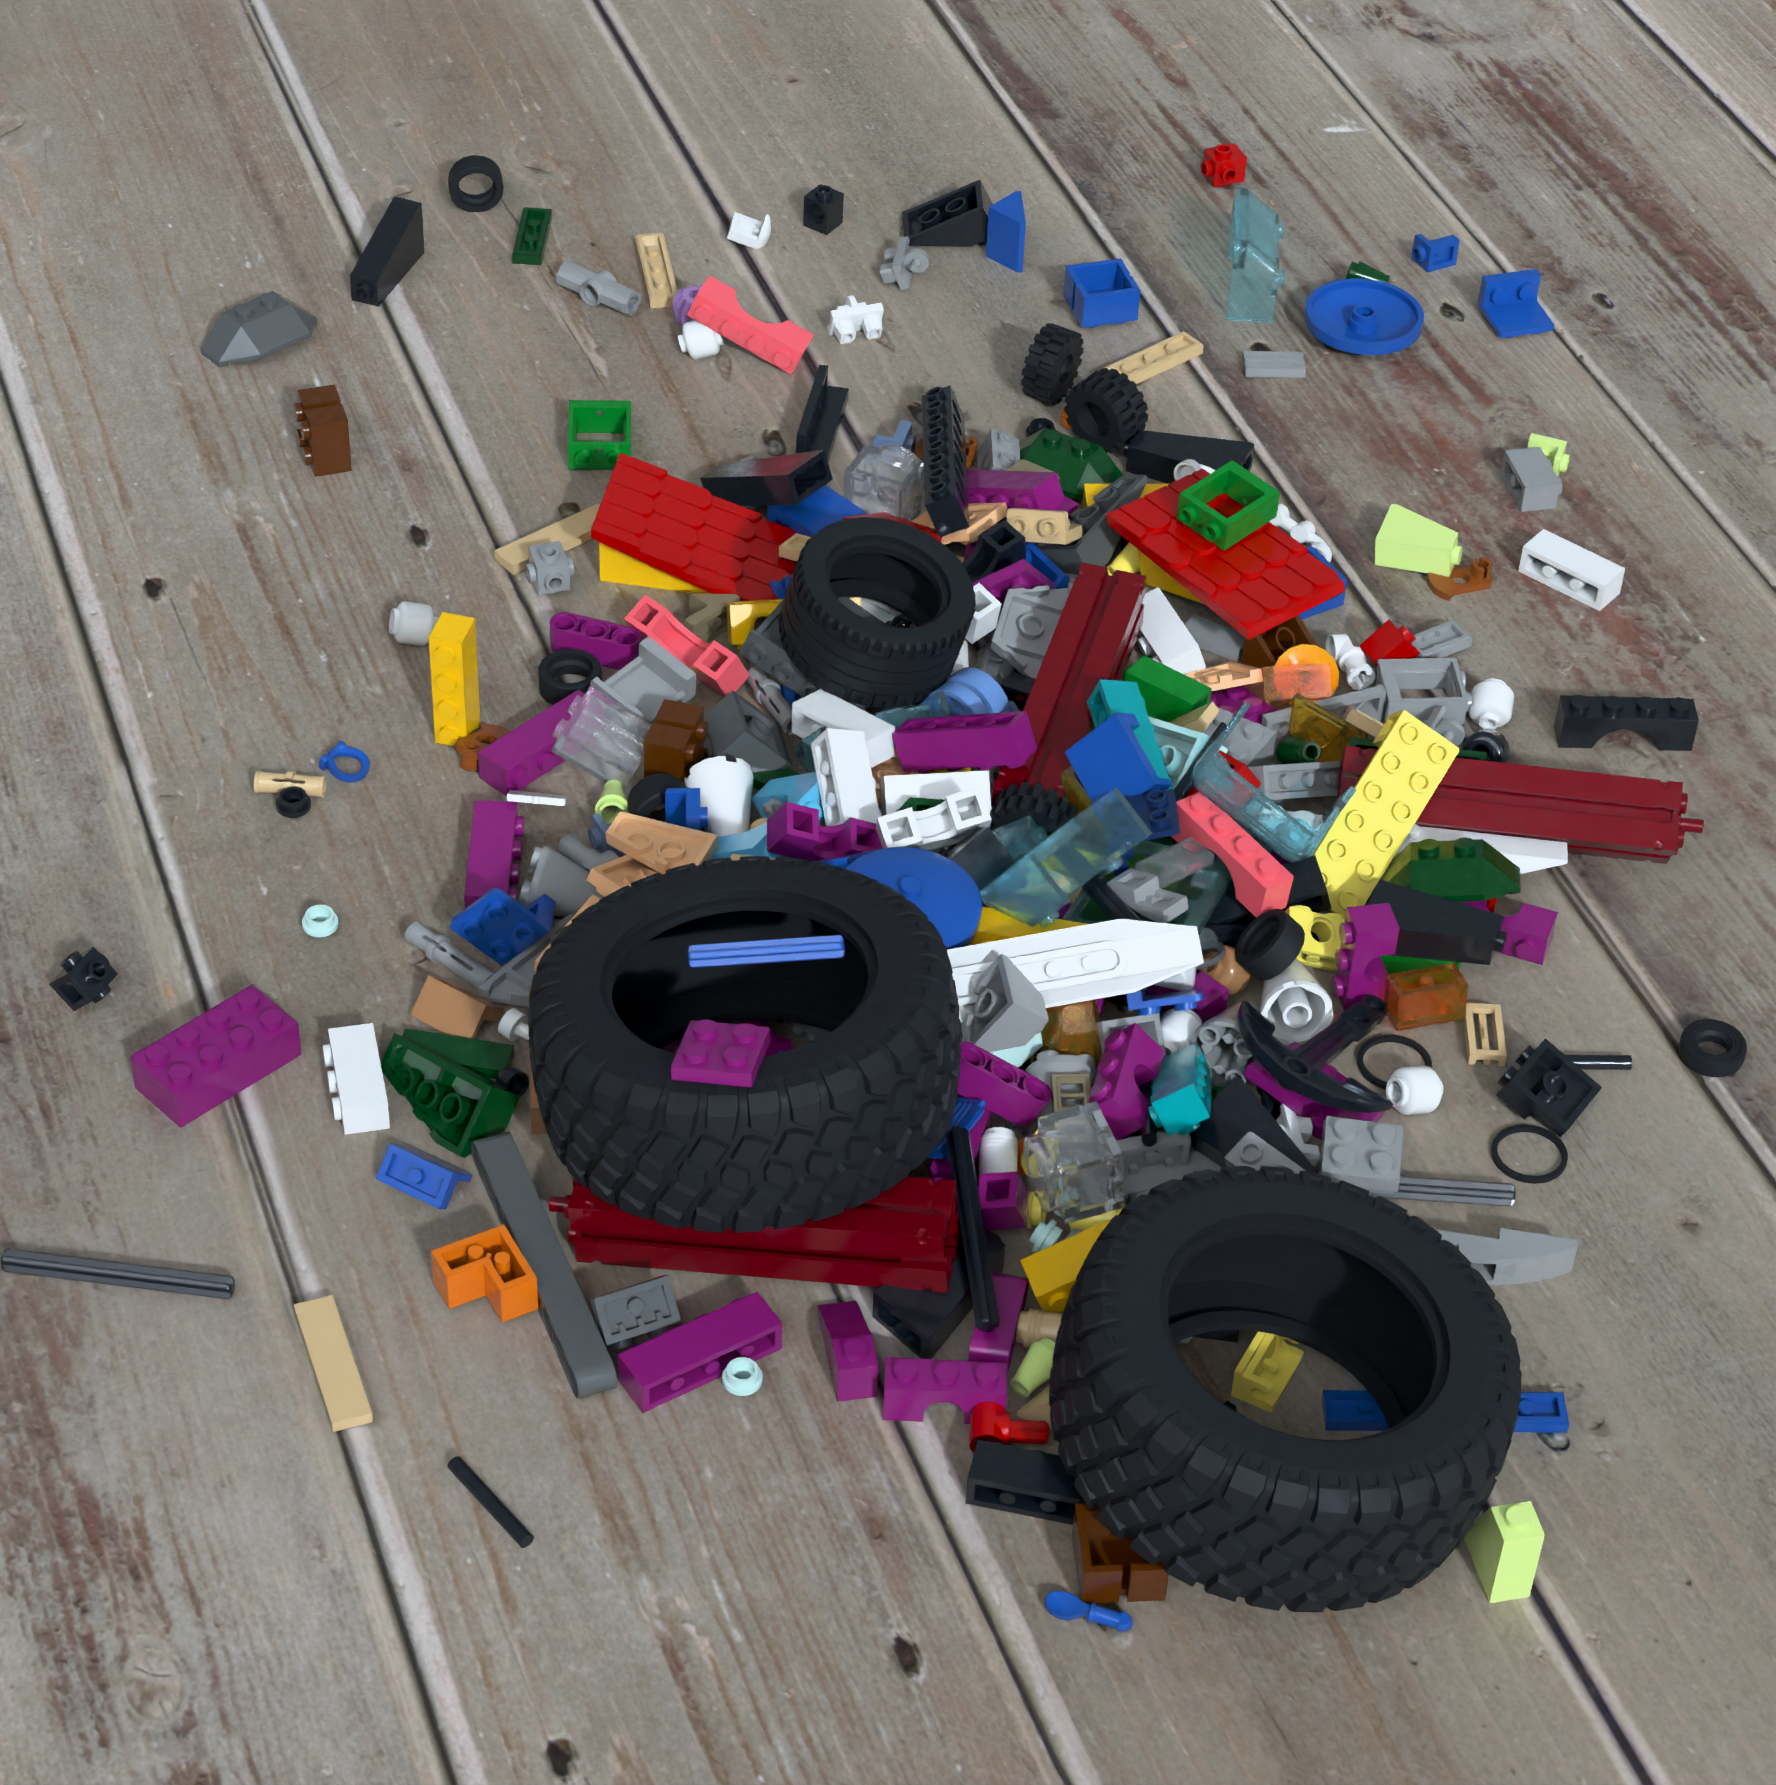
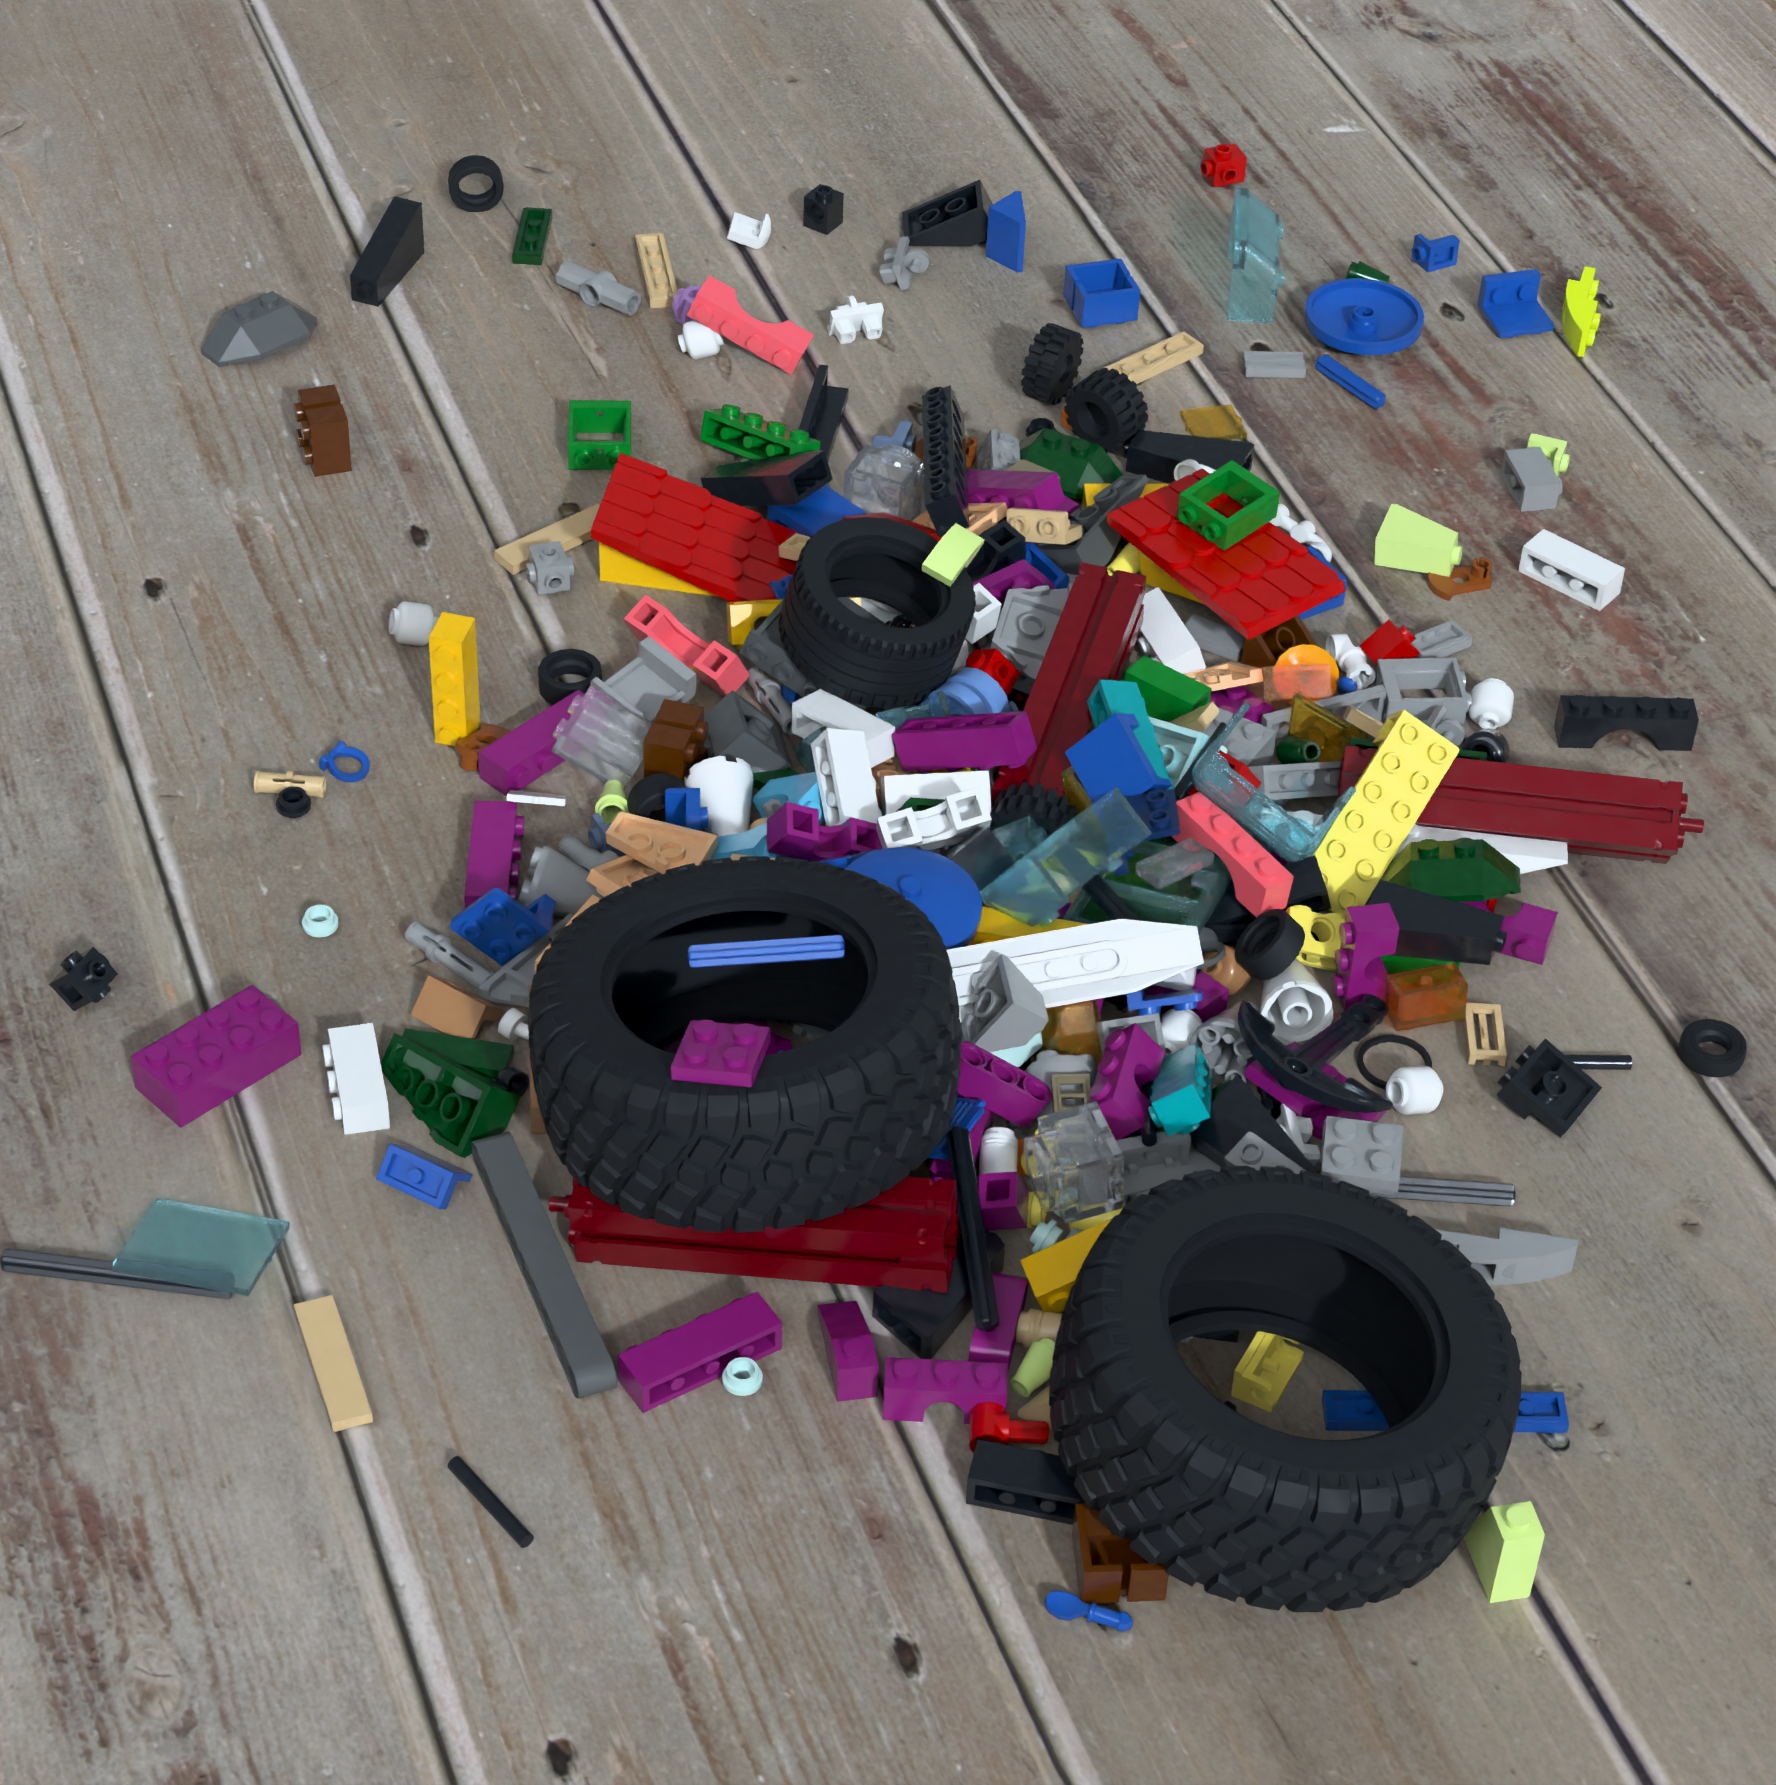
(201, 1246): none -> clear light blue piece
(488, 1267): orange brick -> none
(609, 642): magenta beam -> none
(635, 1311): dark grey bracket -> none
(708, 614): dark tan slope -> none
(751, 435): none -> green brick
(952, 554): none -> yellowish green slope
(996, 665): none -> red brick
(1142, 894): light grey slope -> none
(1214, 422): none -> clear yellow piece
(1345, 685): none -> blue piece
(1350, 381): none -> blue axle
(1527, 1178): black piece -> none
(1579, 311): none -> neon yellow slope

